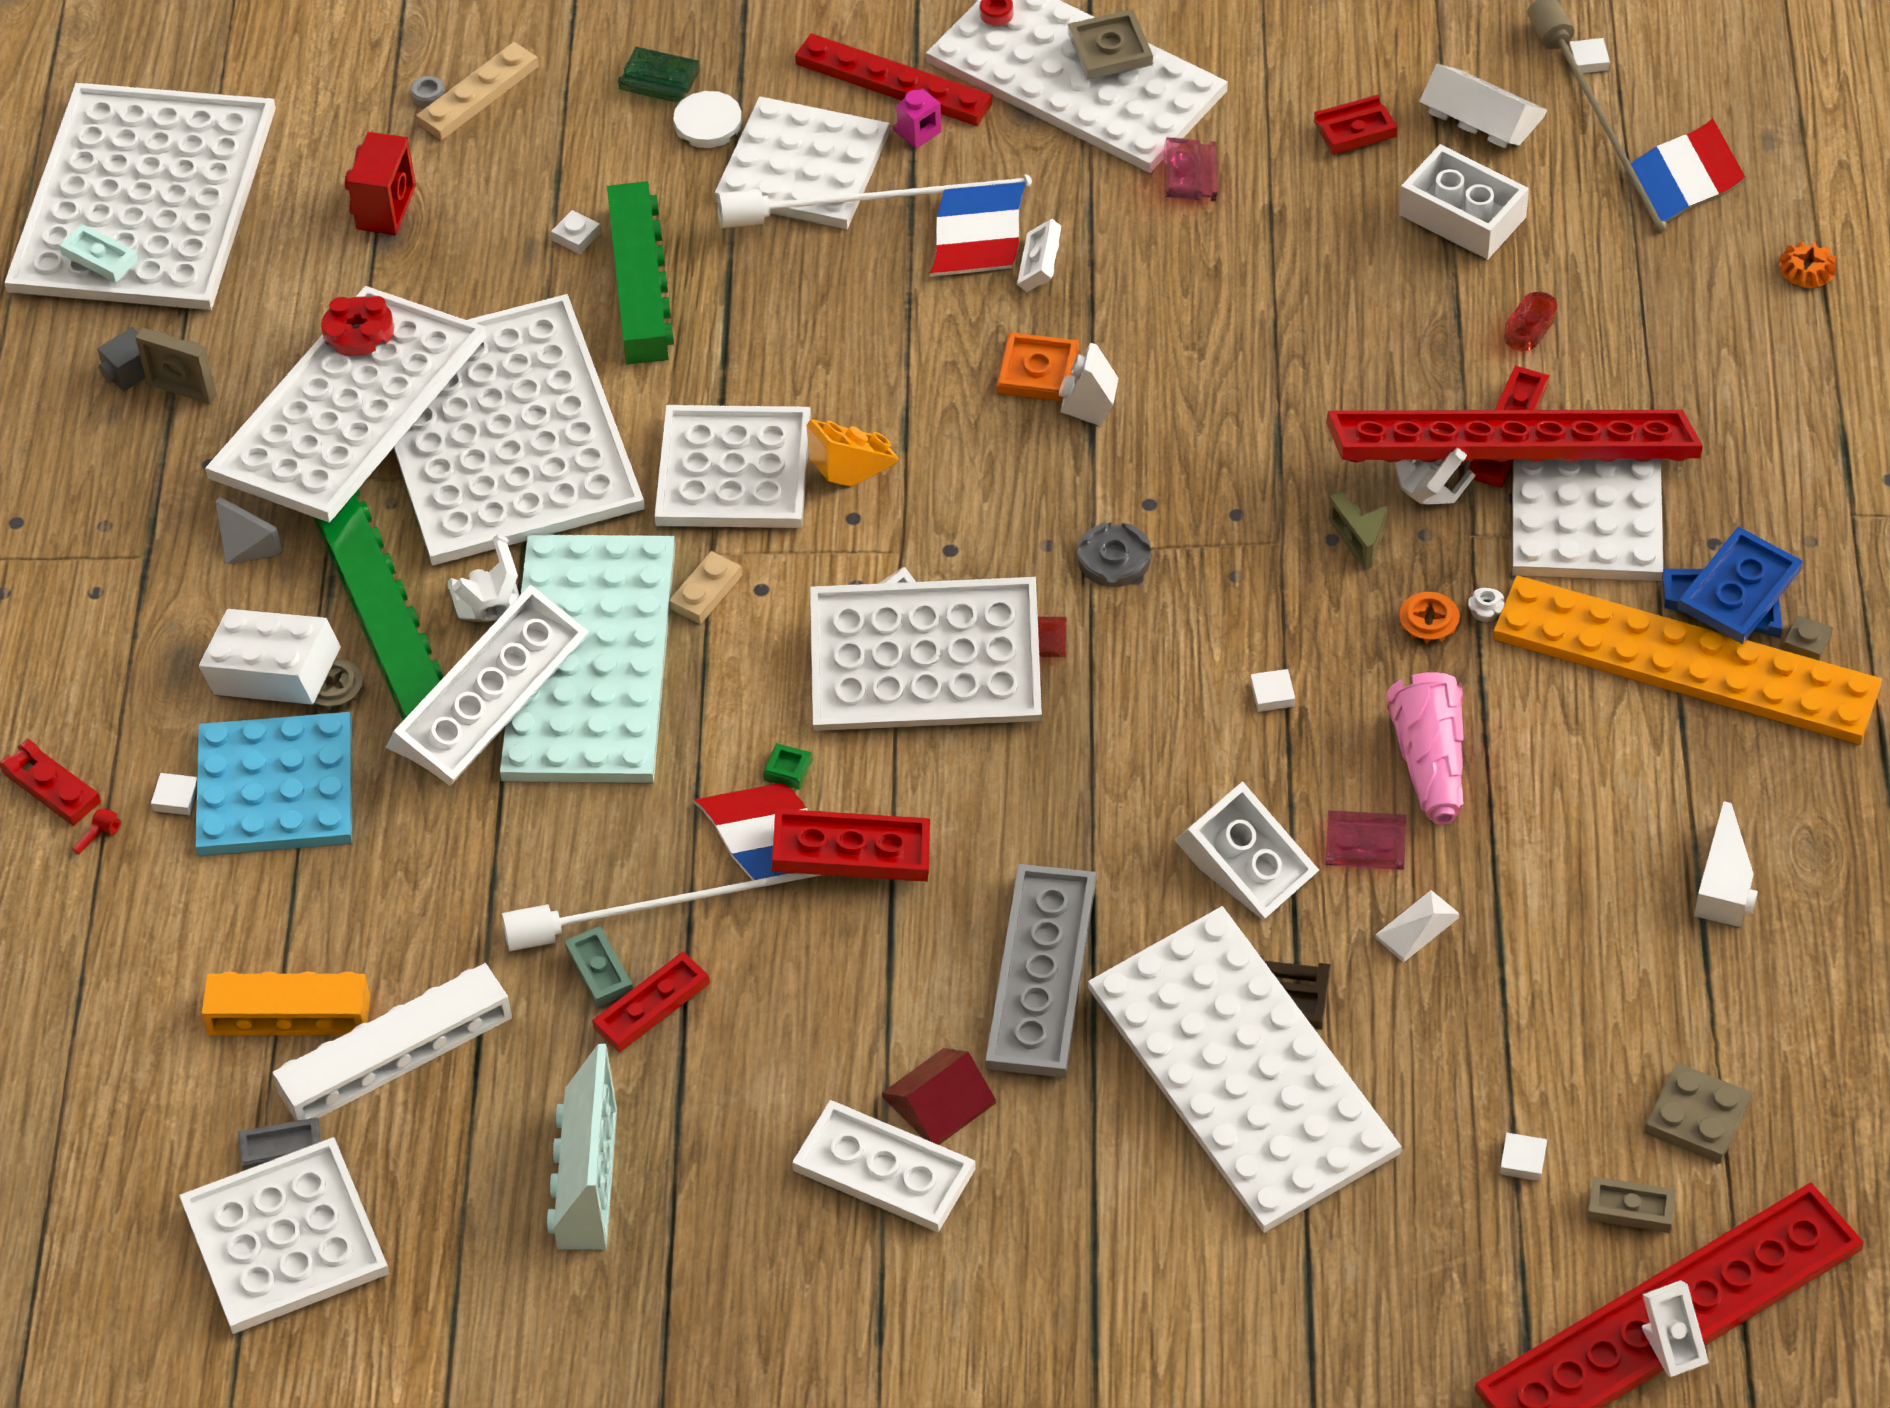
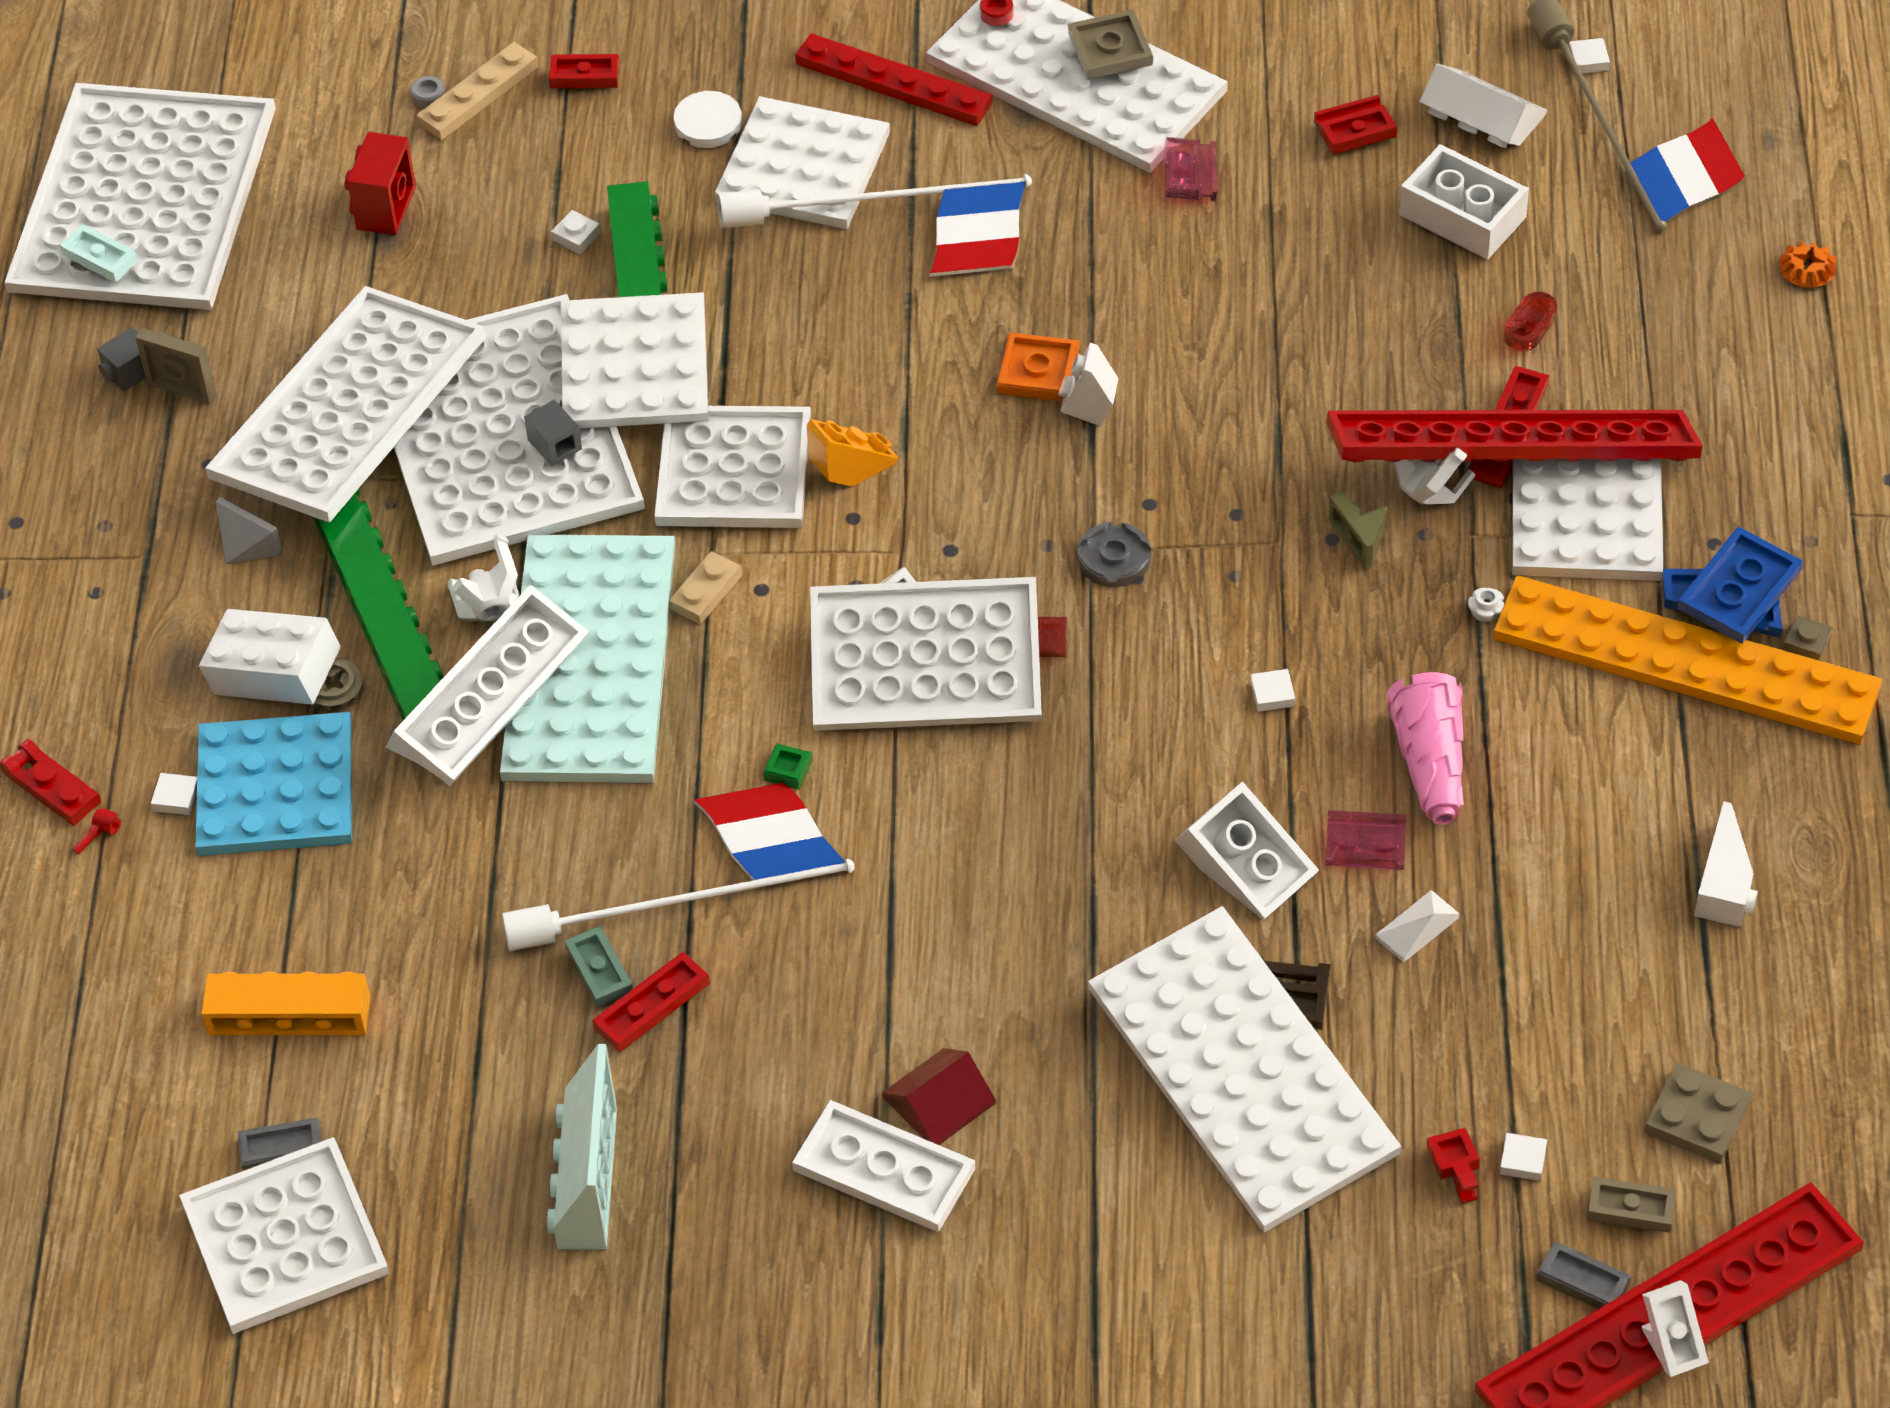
(369, 312): red plate -> none
(392, 1044): white brick -> none
(553, 432): none -> dark grey brick
(584, 71): none -> red plate
(634, 360): none -> white plate
(659, 74): clear green plate -> none
(851, 845): red plate -> none
(916, 108): dark pink brick -> none
(1039, 255): white plate -> none
(1041, 971): light grey plate -> none
(1444, 613): orange gear -> none
(1456, 1157): none -> red plate
(1582, 1276): none -> flat silver tile

